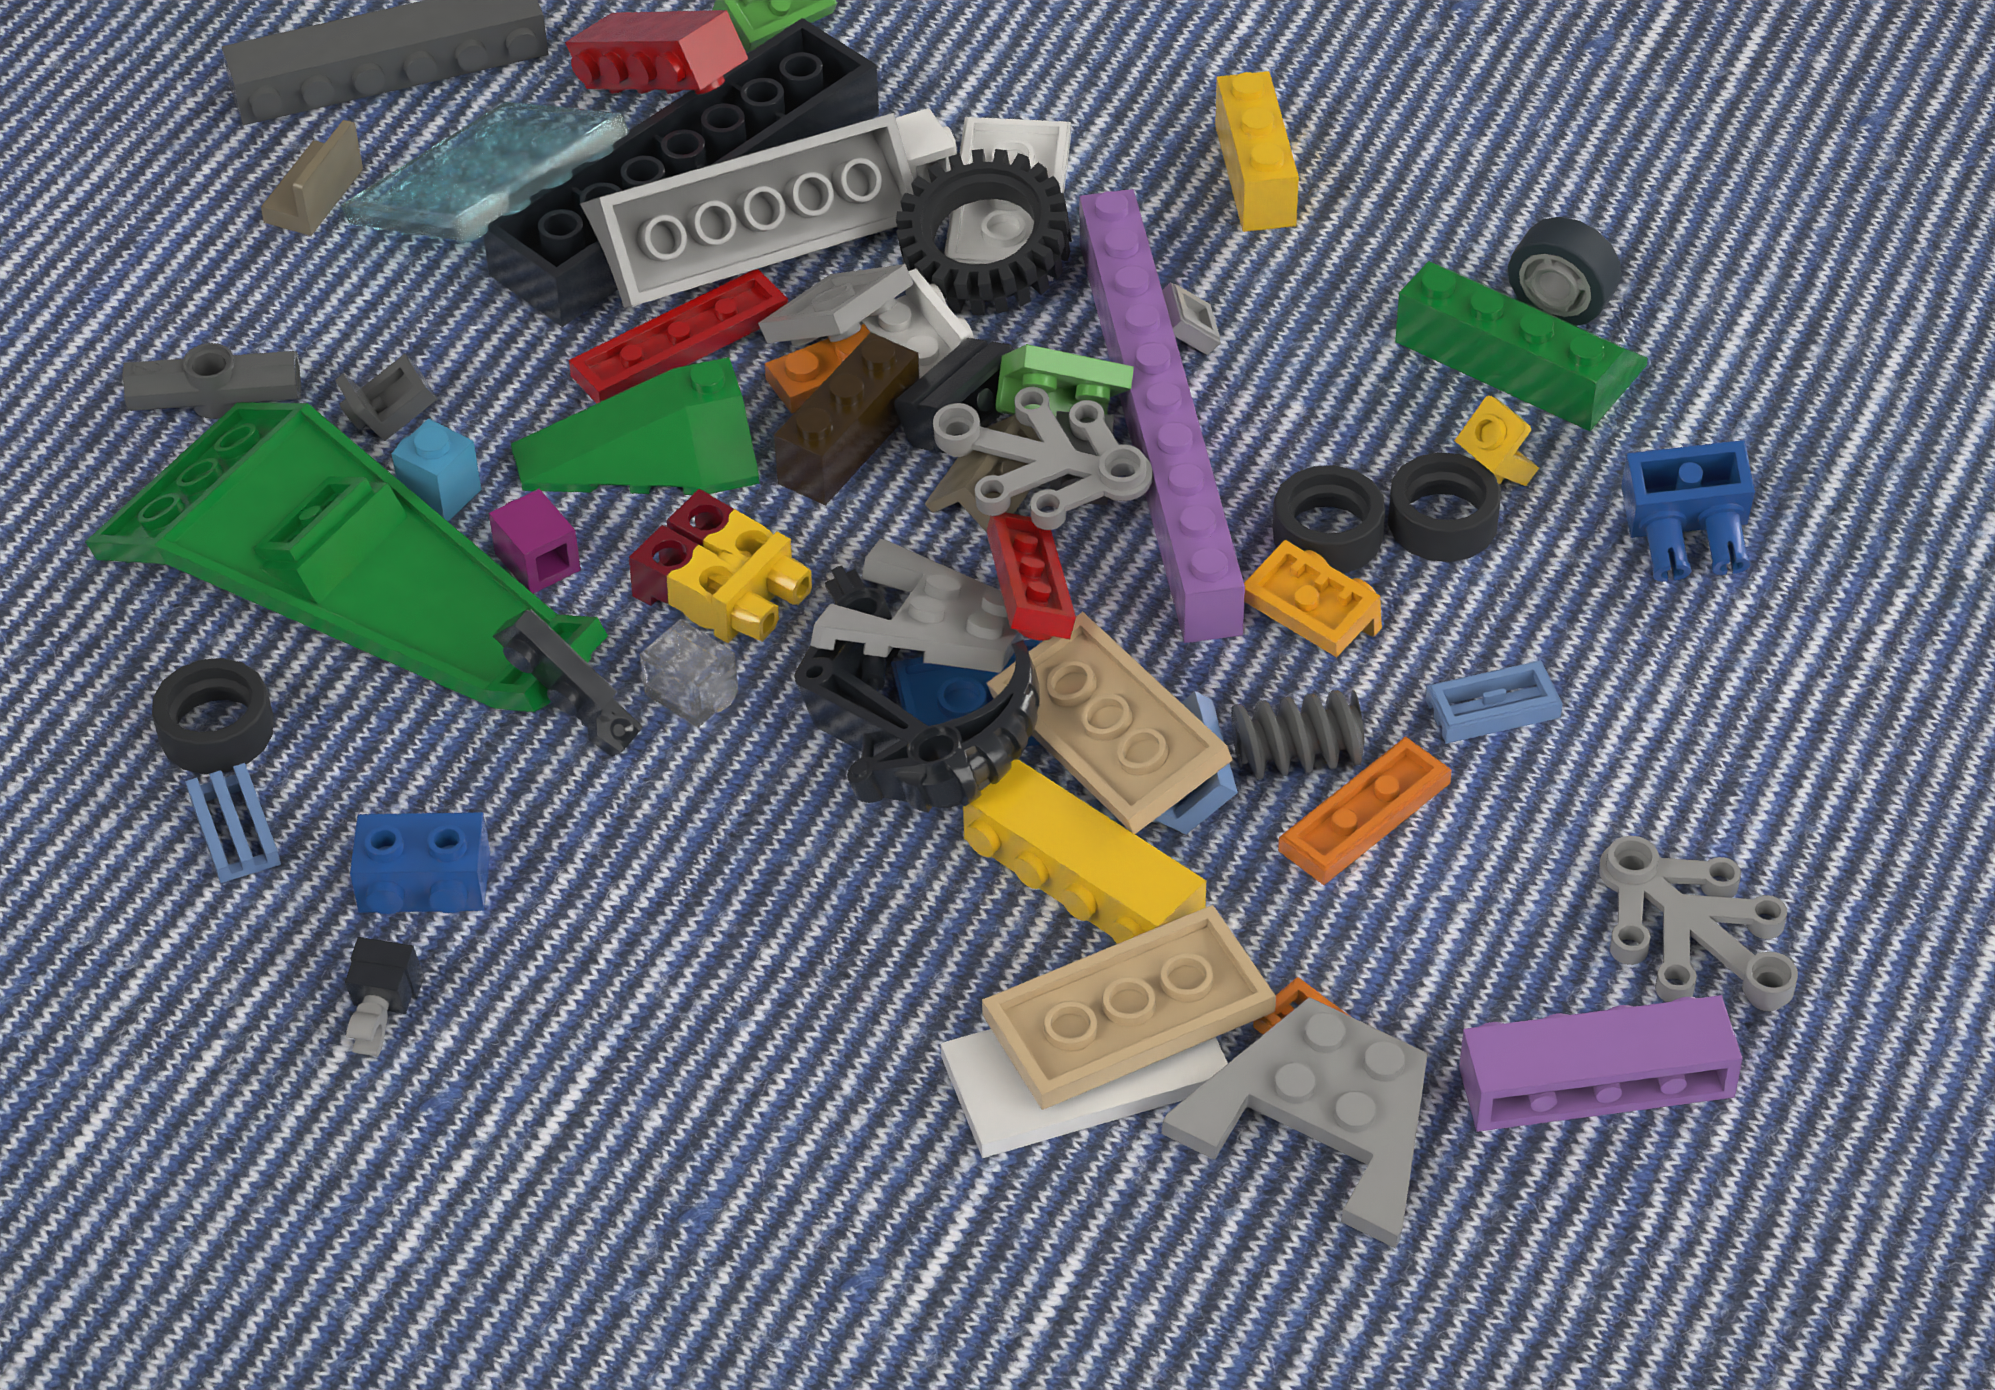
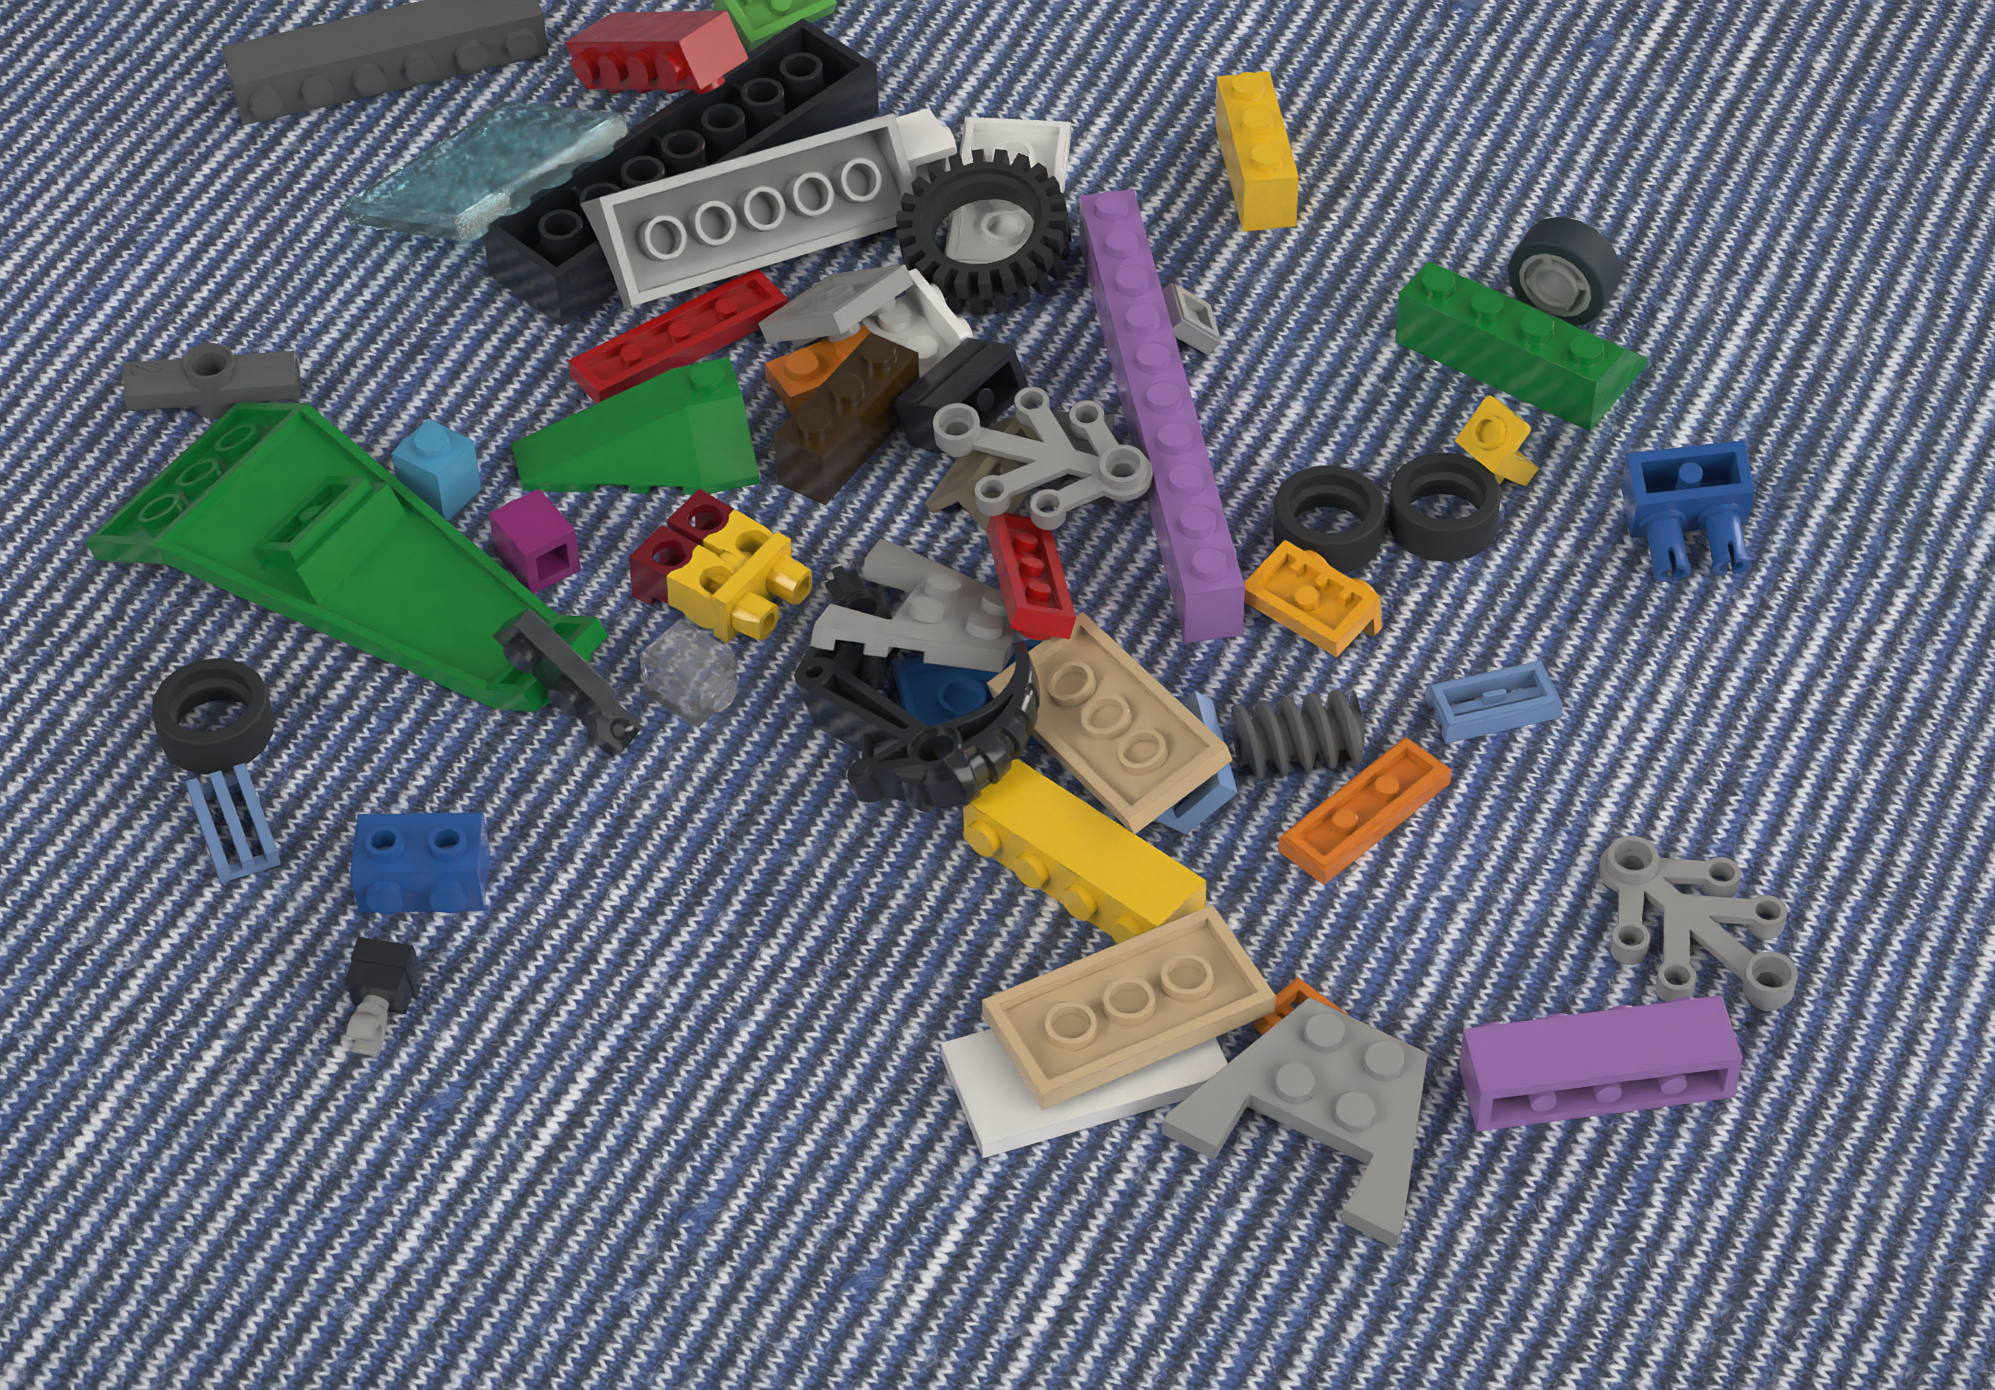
(315, 182): dark tan panel -> none
(388, 399): dark grey bracket -> none
(1062, 376): bright green bracket -> none

